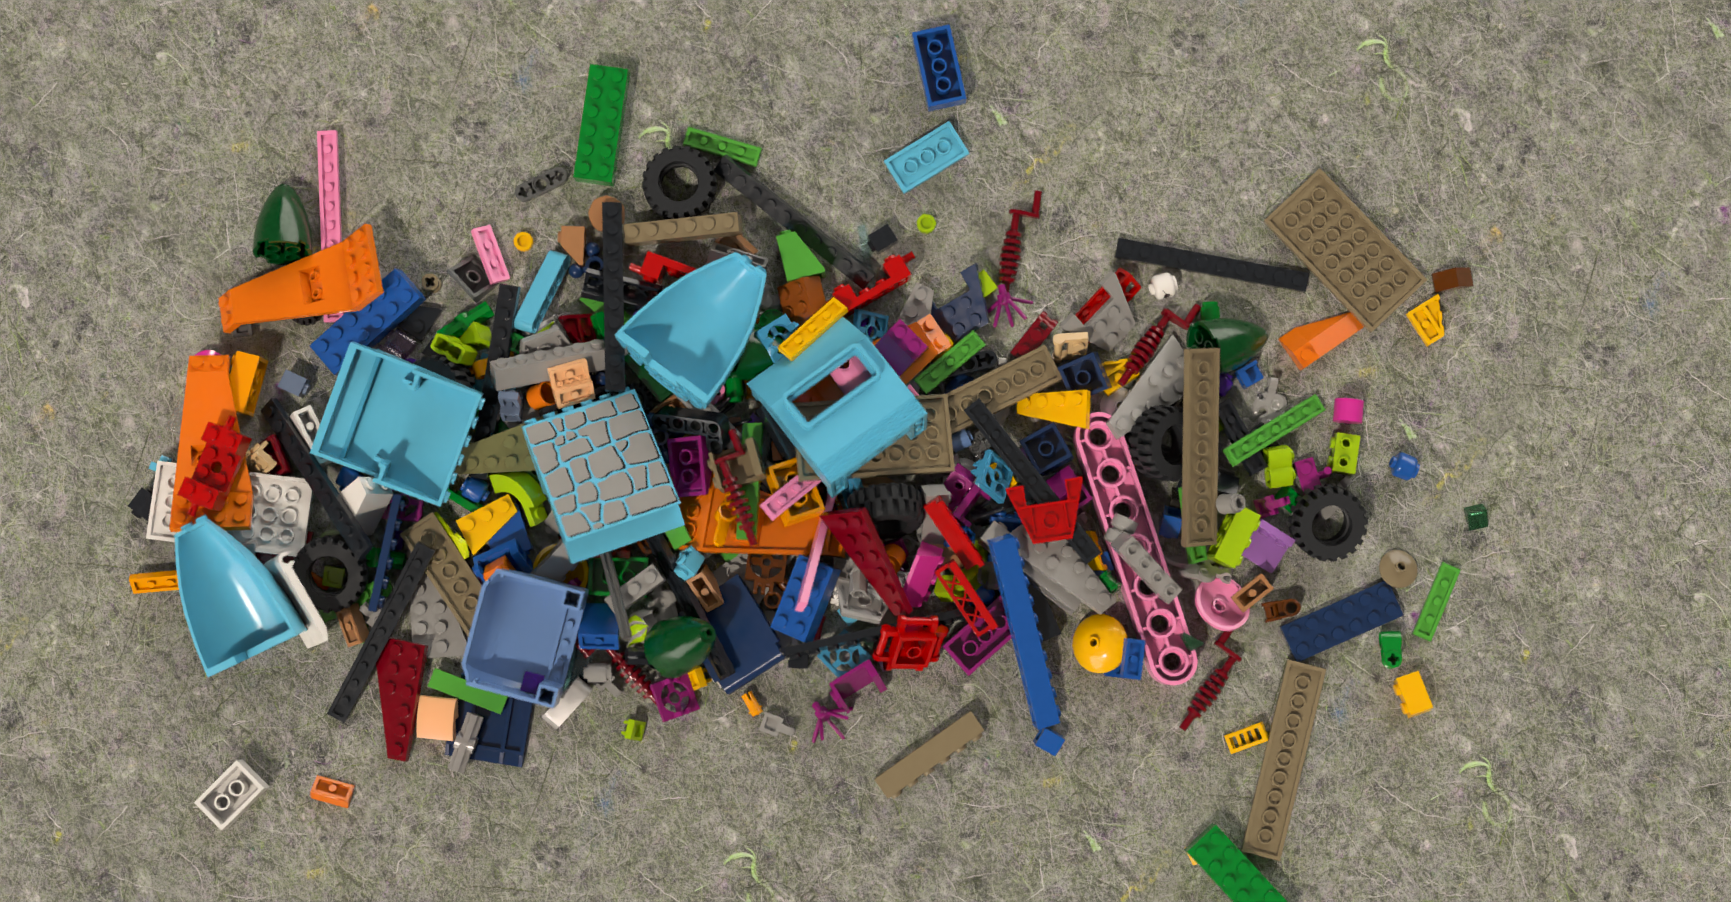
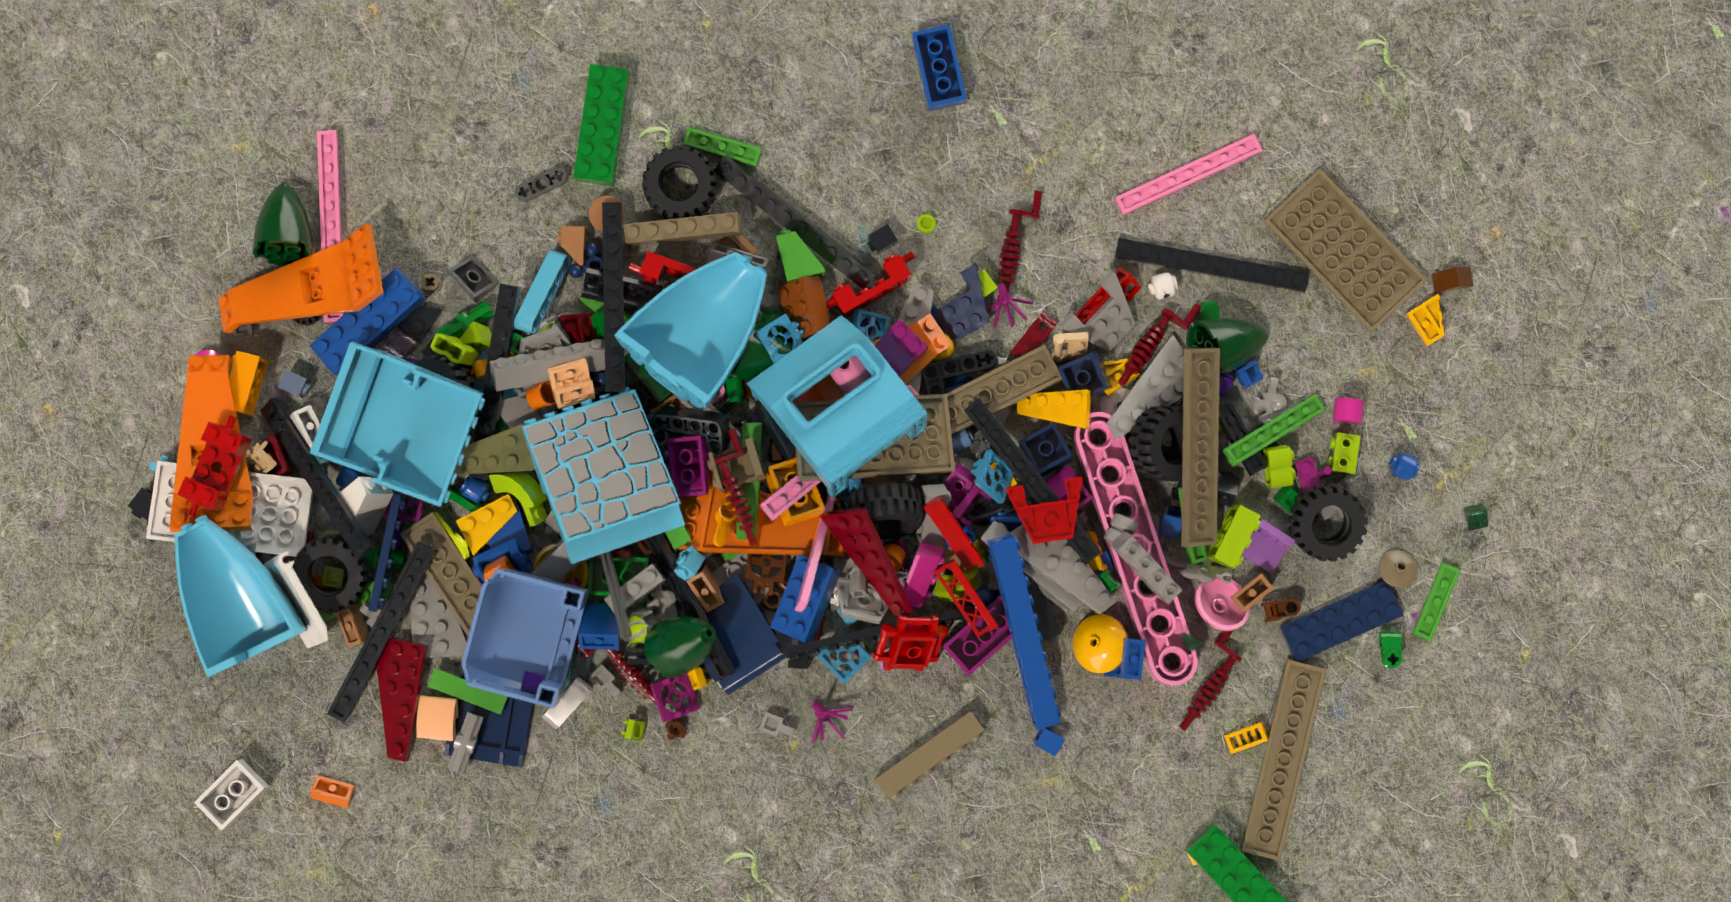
(154, 581): light orange plate -> none
(490, 254): bright pink plate -> none
(511, 406): sand blue brick -> none
(523, 241): yellow tile -> none
(598, 672): light grey brick -> none
(677, 724): none -> reddish brown plate
(752, 704): light orange pin -> none
(812, 329): yellow tile -> none
(854, 681): magenta panel -> none
(926, 157): medium azure plate -> none
(949, 362): bright green tile -> none
(1188, 174): none -> bright pink tile
(1230, 503): light grey brick -> none
(1269, 506): magenta plate -> none
(1315, 339): orange wedge -> none
(1412, 694): yellow brick -> none

